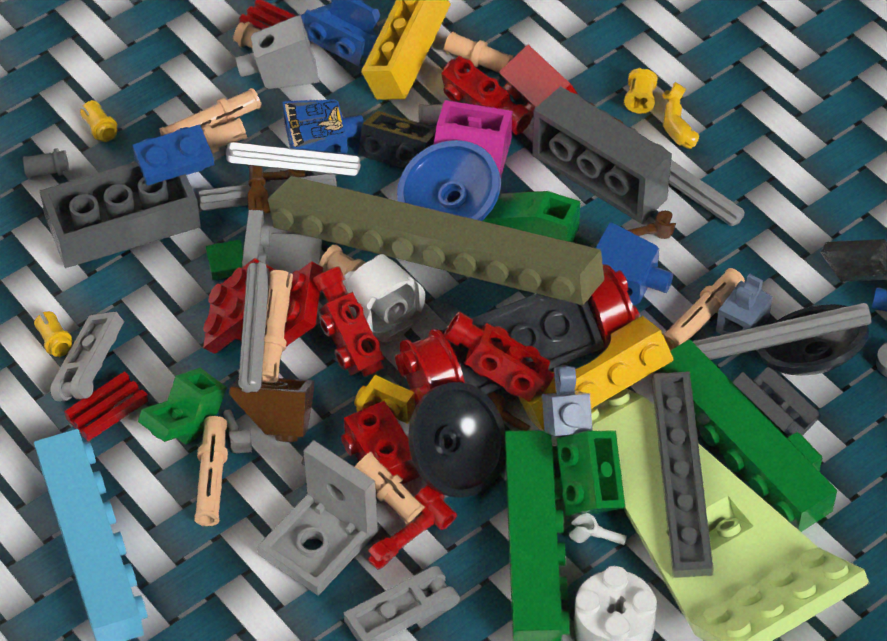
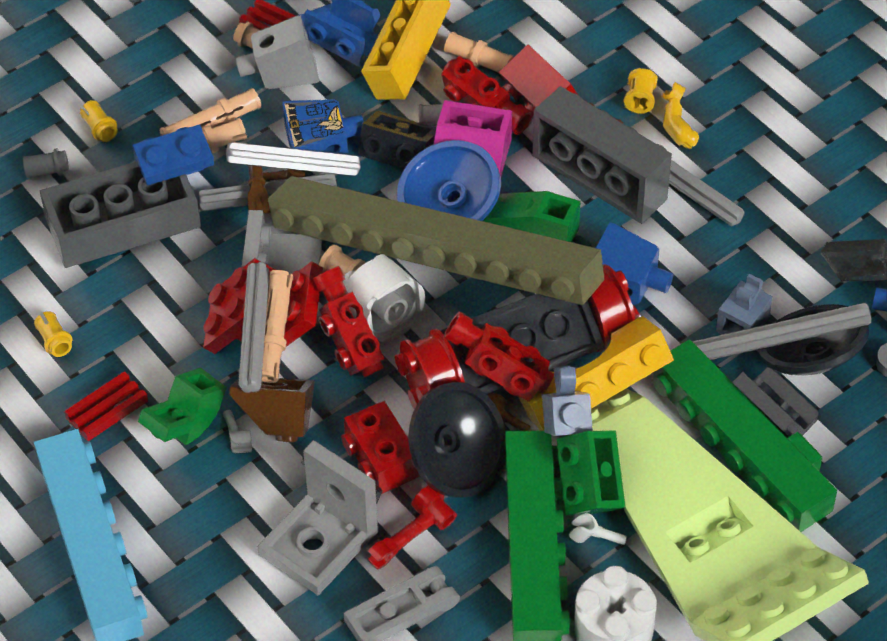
(86, 357): light grey plate -> none
(208, 506): light nougat pin -> none
(224, 258): green tile -> none
(390, 488): light nougat pin -> none
(398, 398): yellow bracket -> none
(660, 228): reddish brown hand -> none
(681, 475): dark grey tile -> none
(703, 309): light nougat pin -> none

